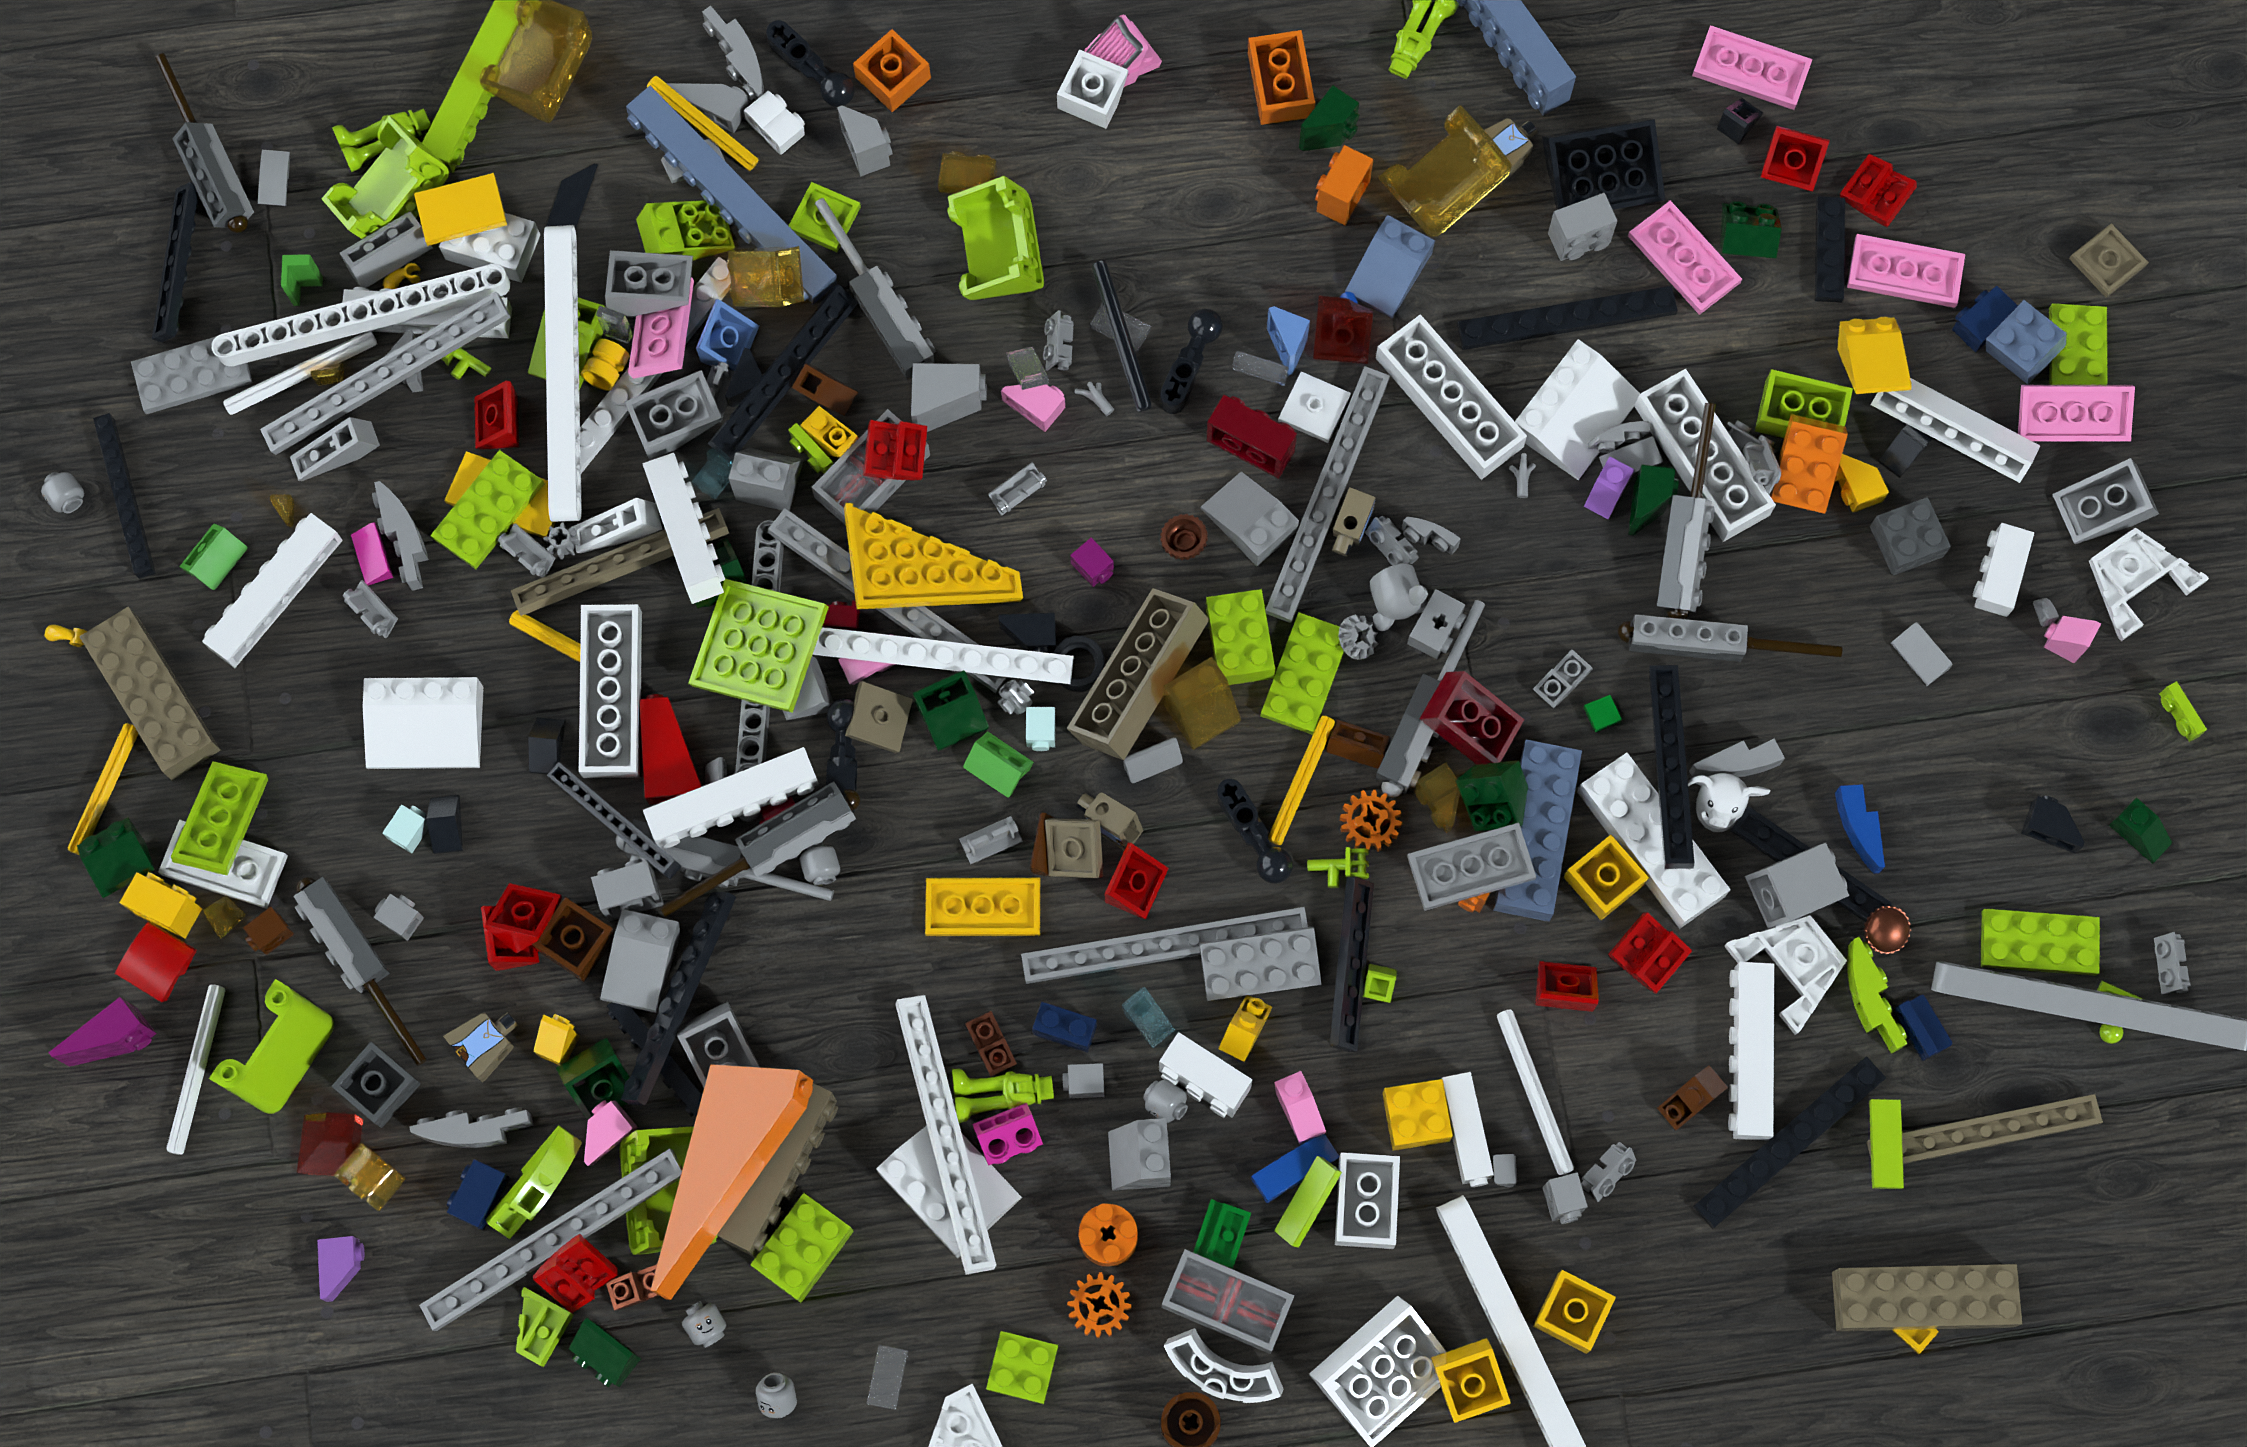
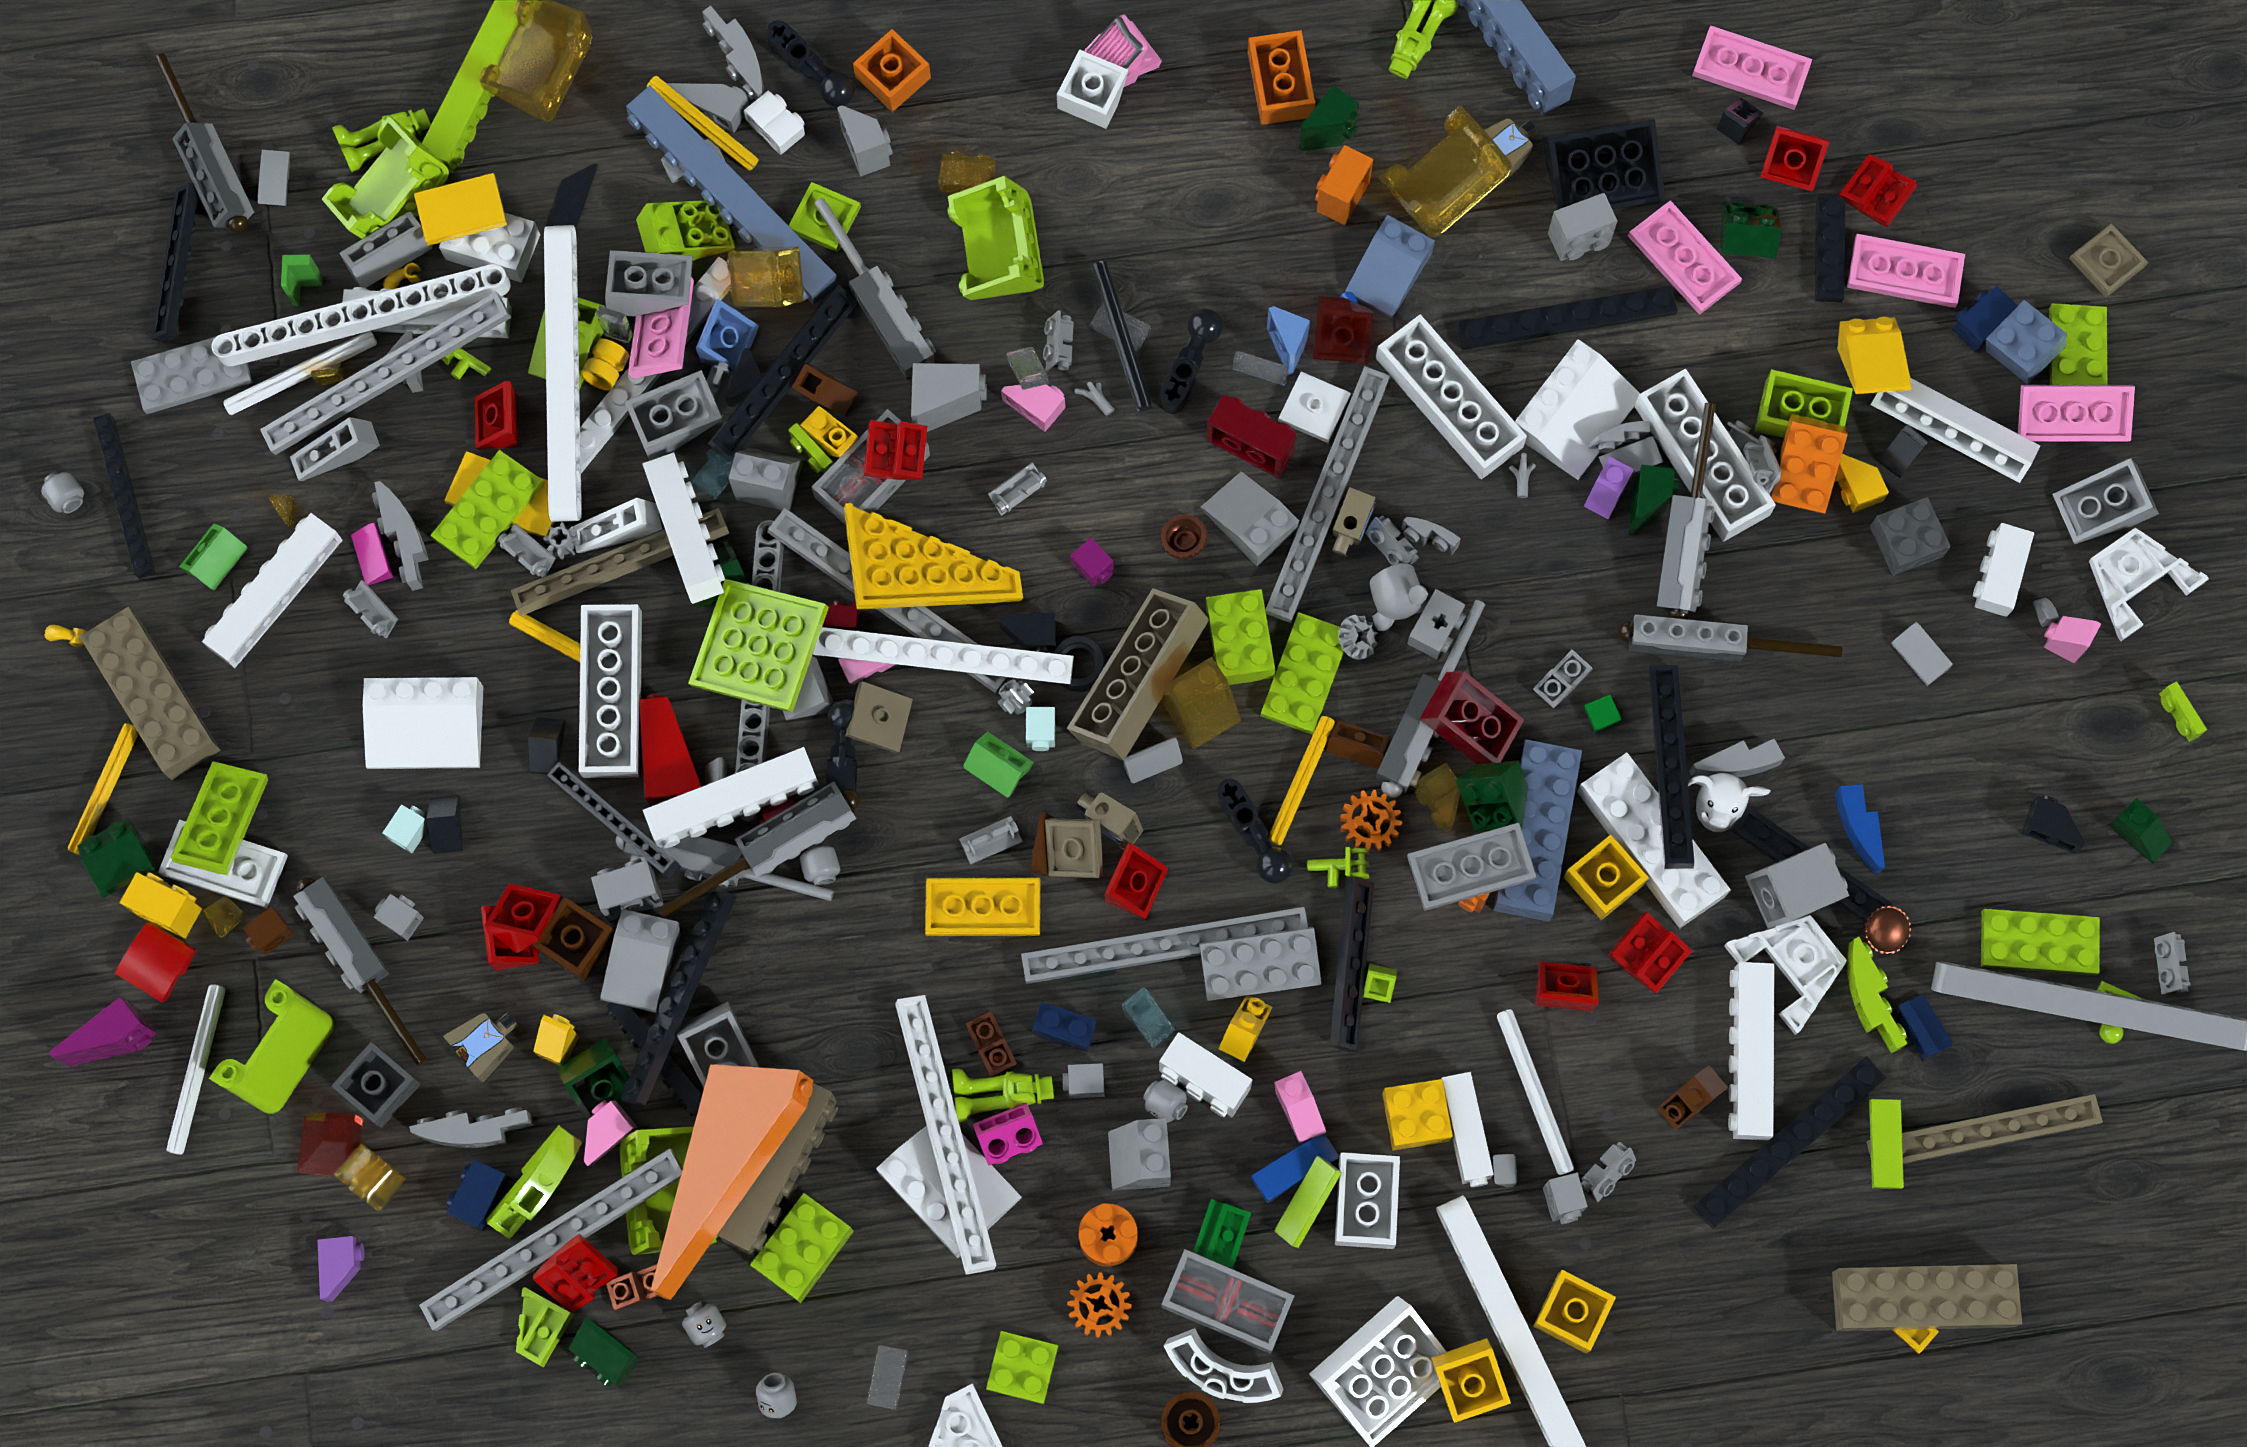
(951, 710): dark green slope -> none

